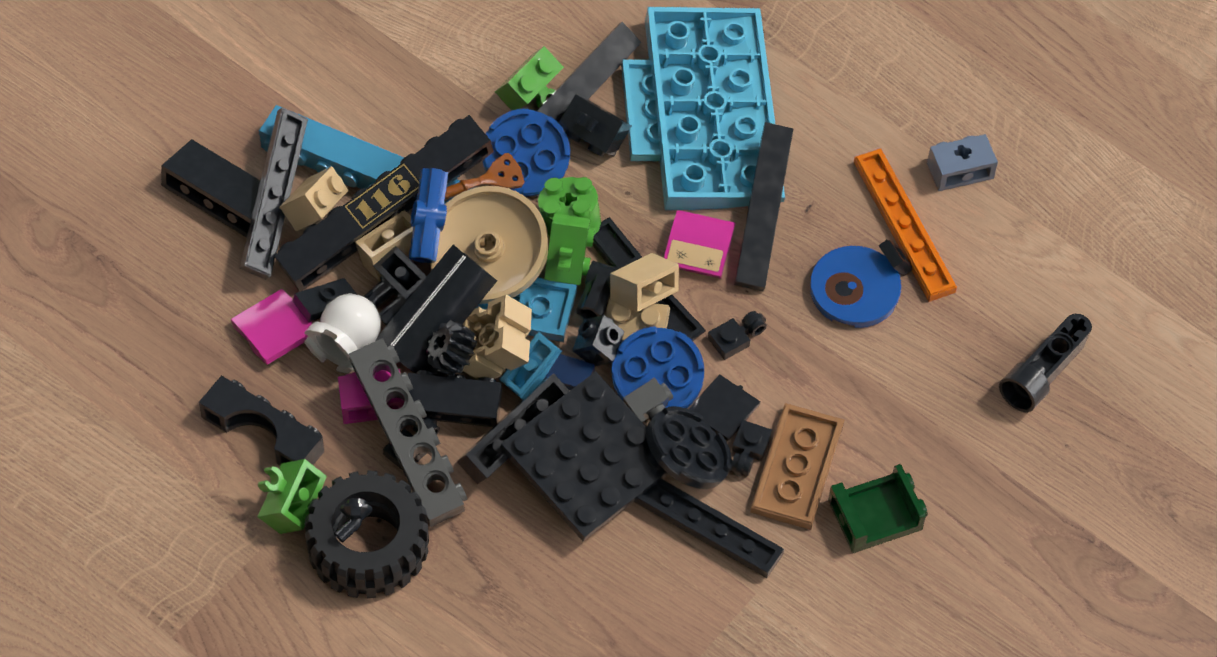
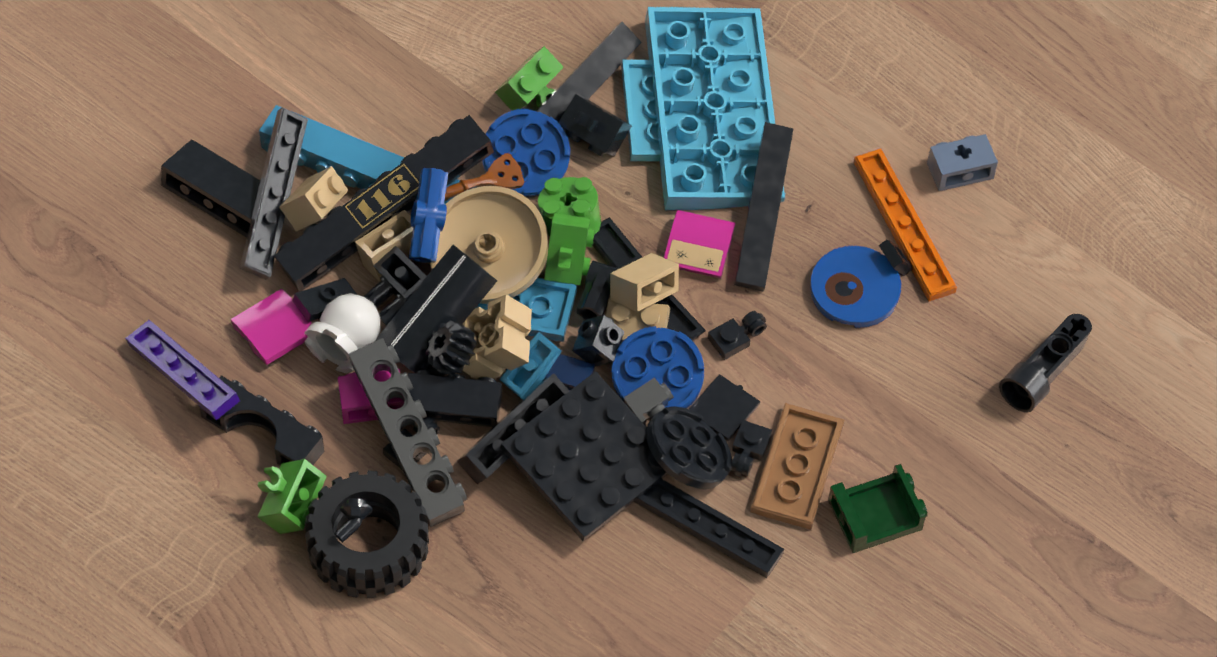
(183, 369): none -> plate

